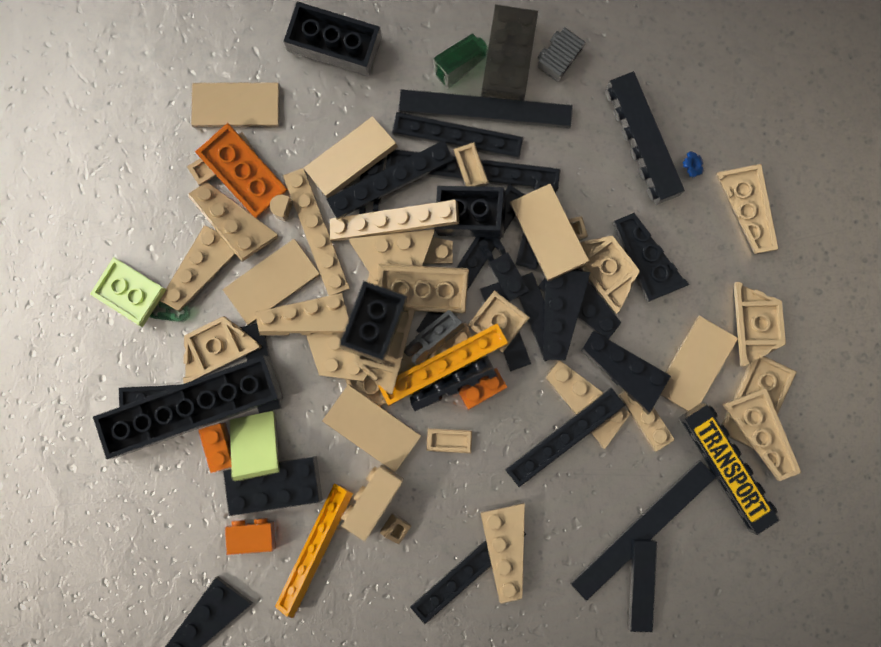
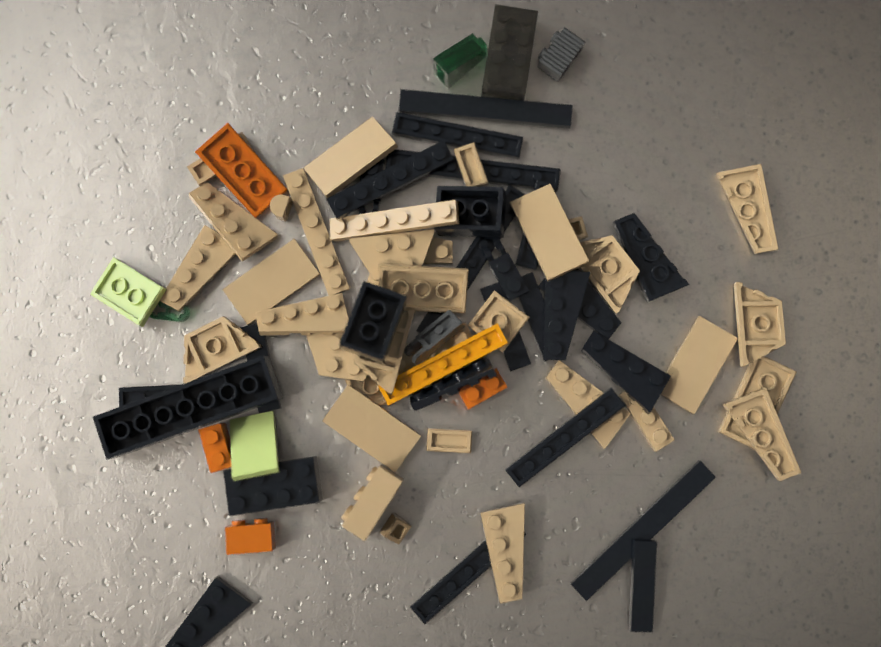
(235, 104): tan tile -> none
(313, 550): light orange plate -> none
(332, 38): black brick -> none
(644, 138): black brick -> none
(693, 164): blue plant -> none
(729, 468): brick -> none

